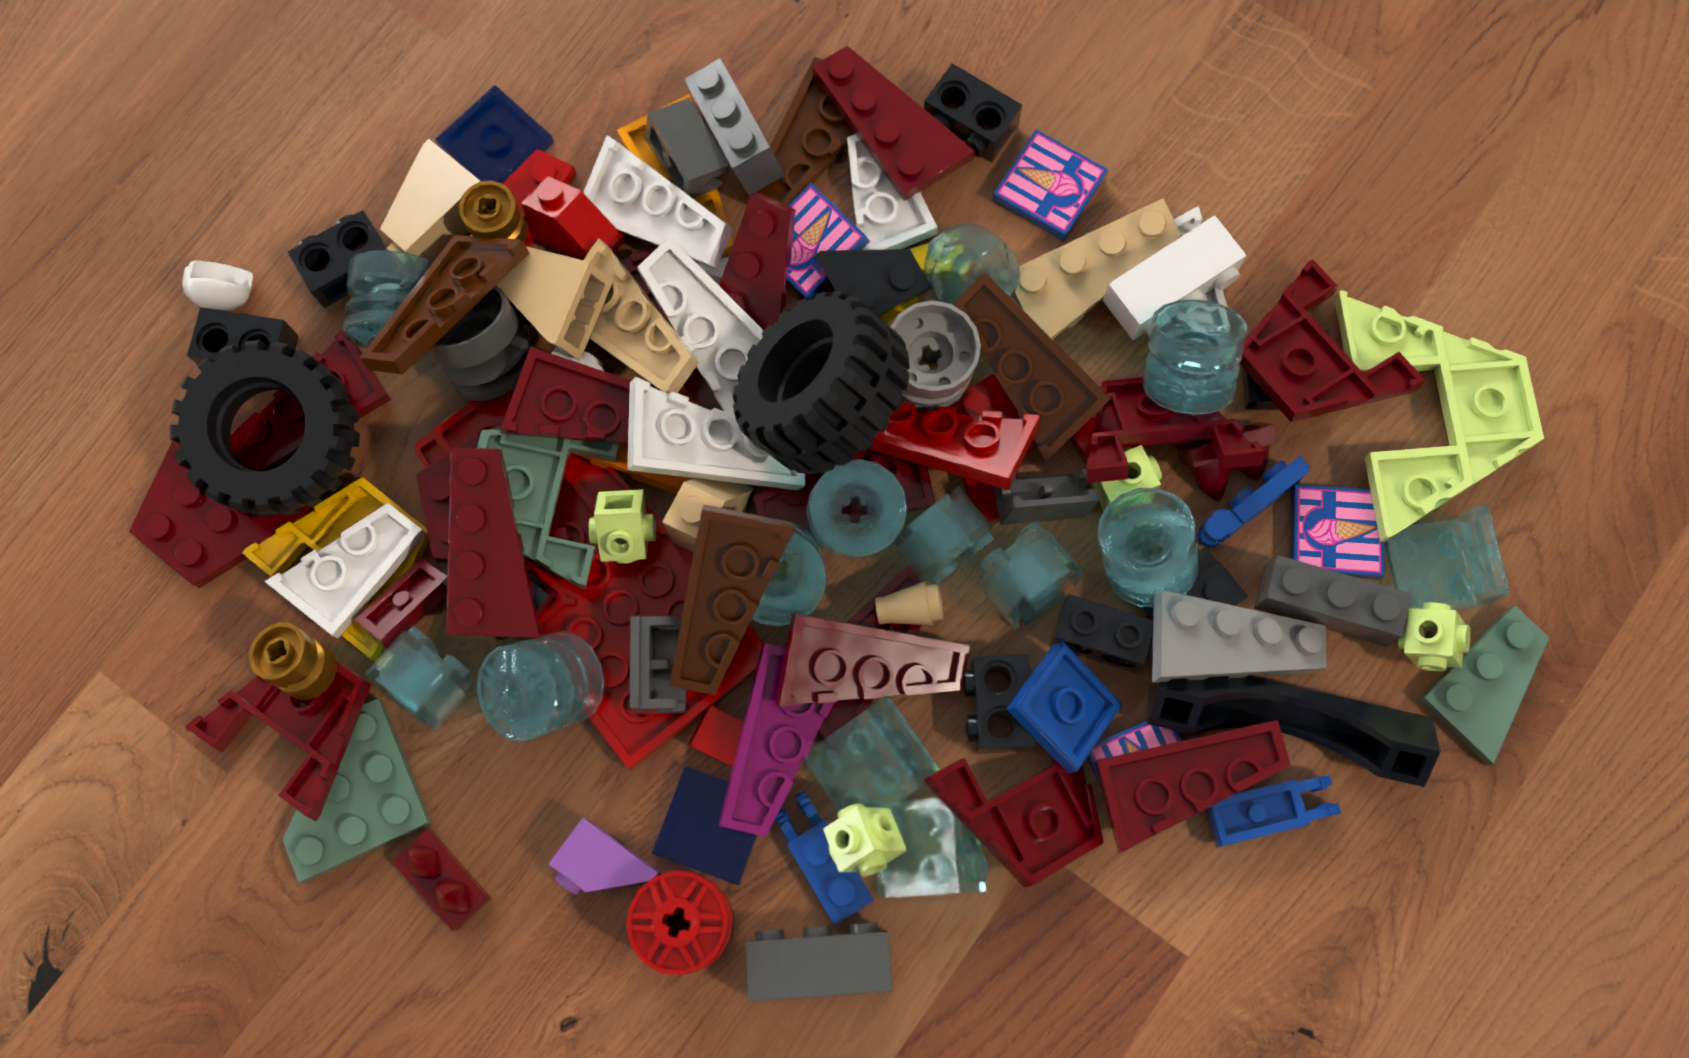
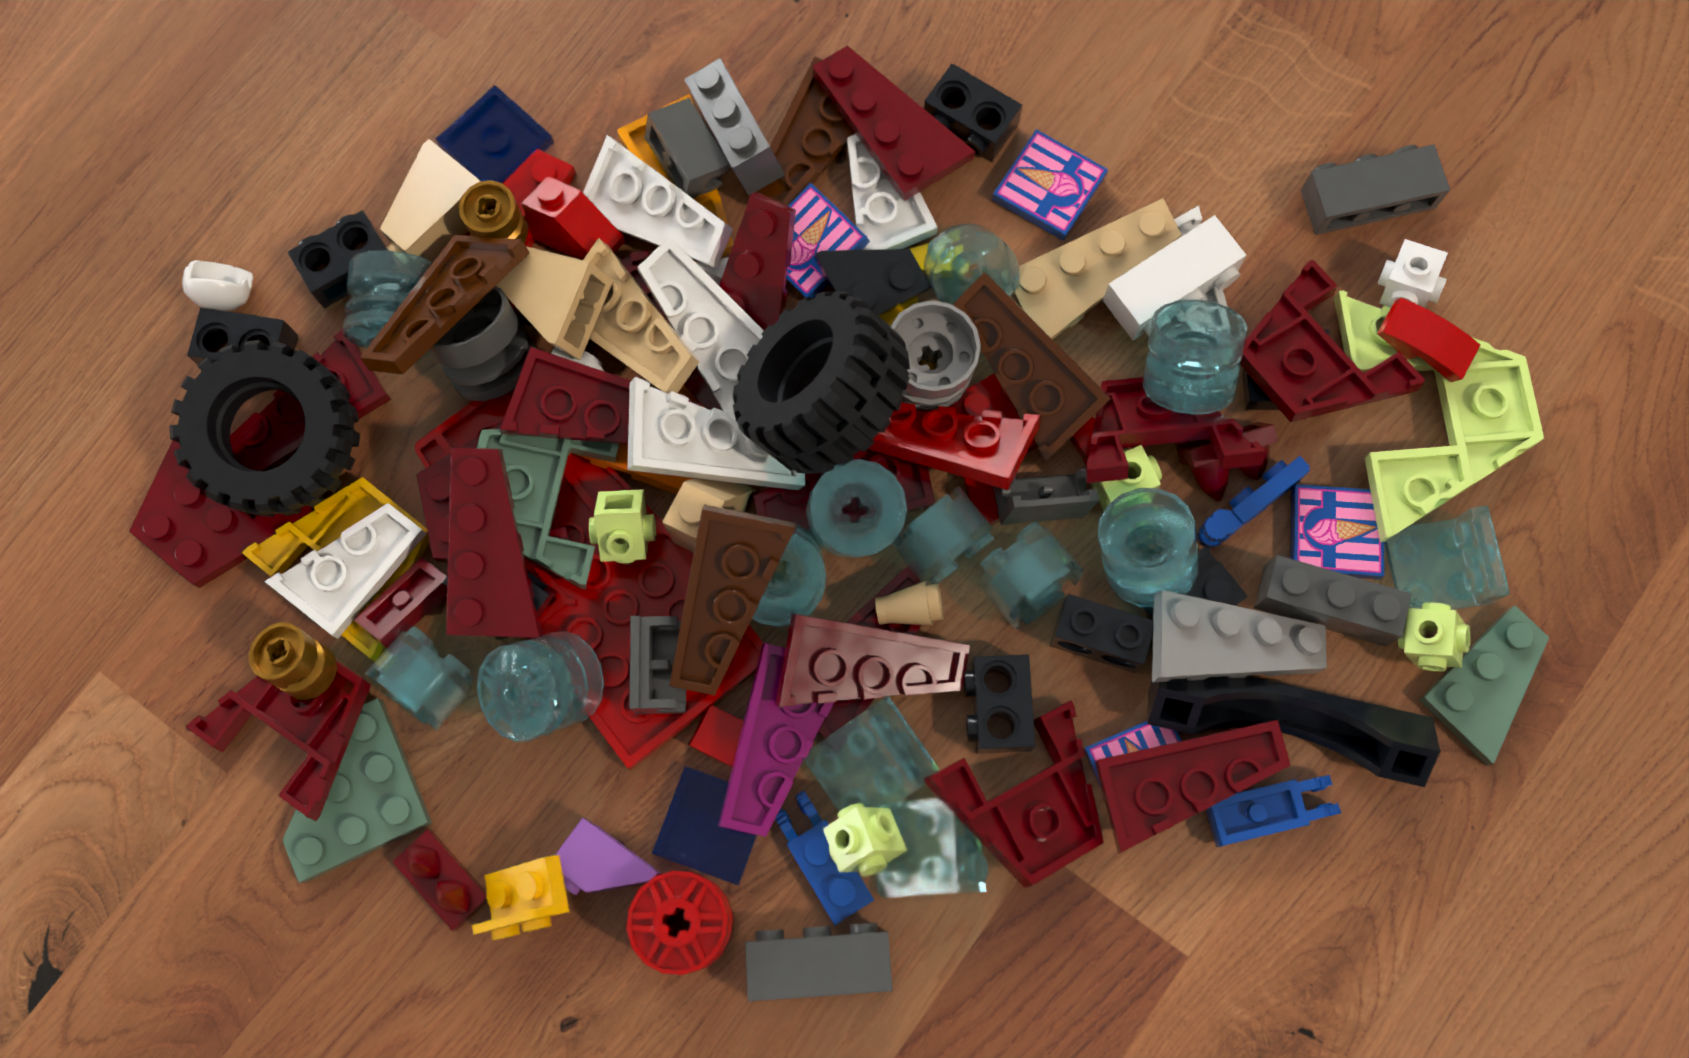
(524, 897): none -> yellow bracket
(1064, 707): blue tile -> none
(1374, 188): none -> dark grey brick
(1413, 275): none -> white brick
(1426, 335): none -> red slope

